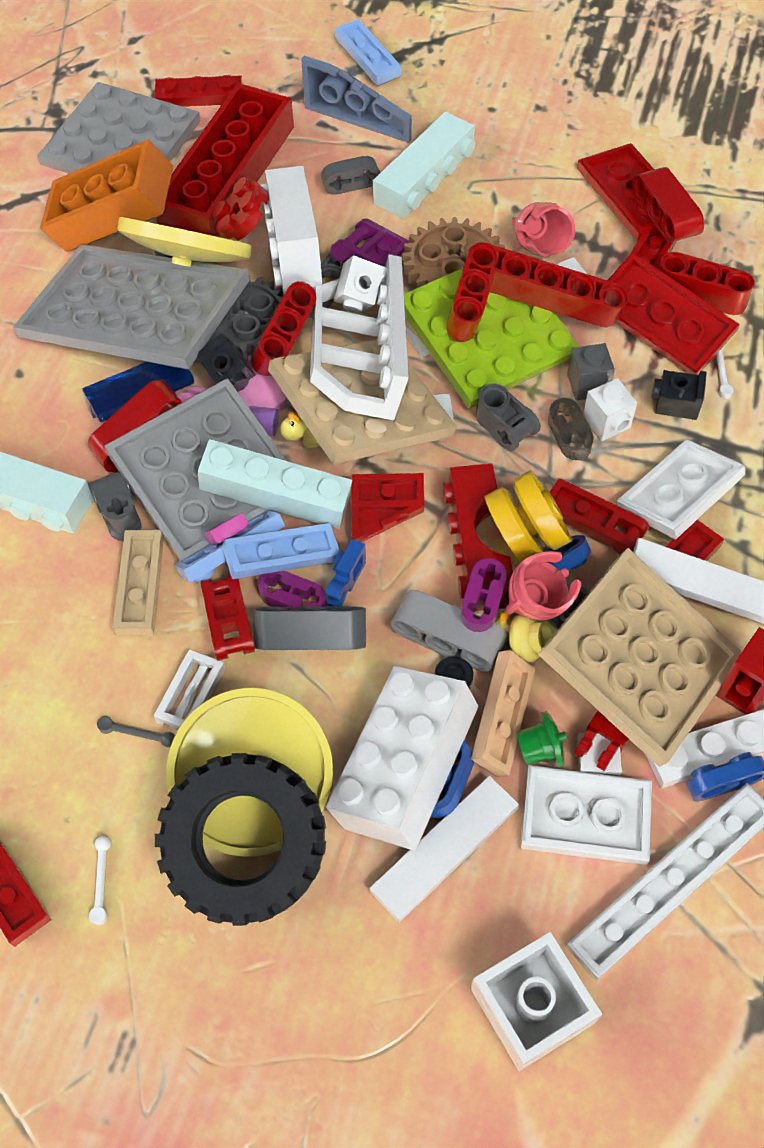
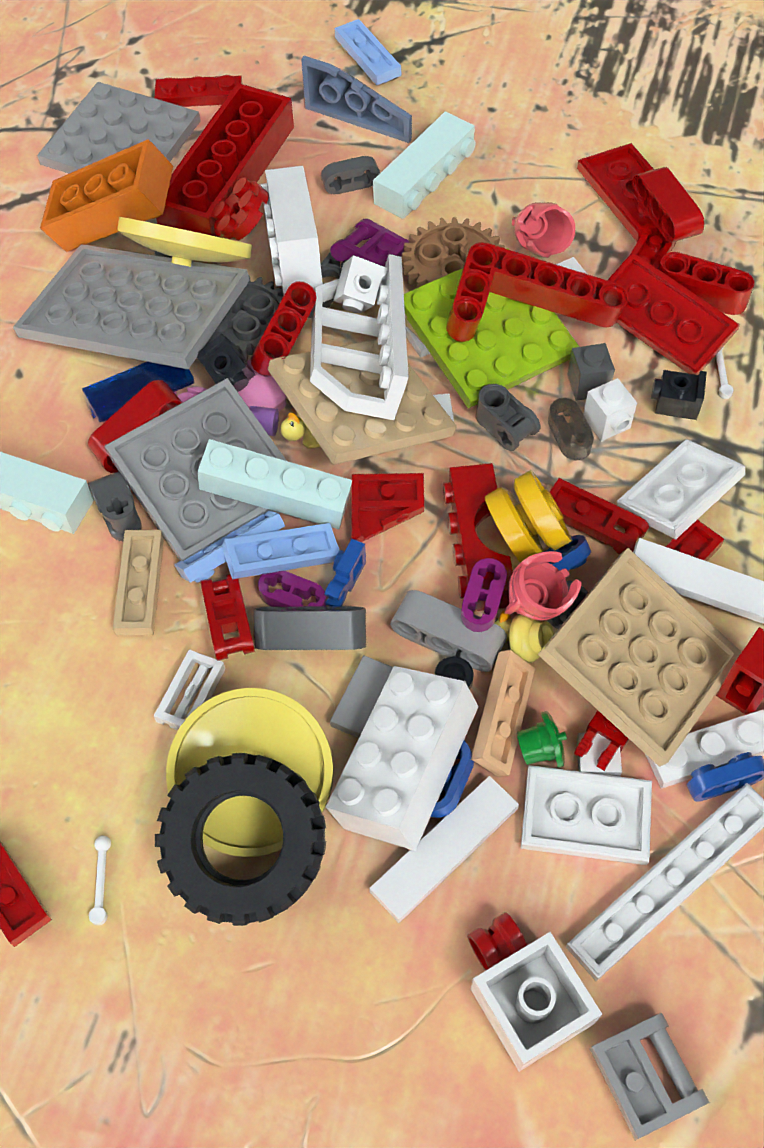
(106, 726): dark grey hinge -> none
(226, 529): dark pink tile -> none
(360, 696): none -> light grey tile
(497, 942): none -> red wheel
(636, 1083): none -> light grey plate

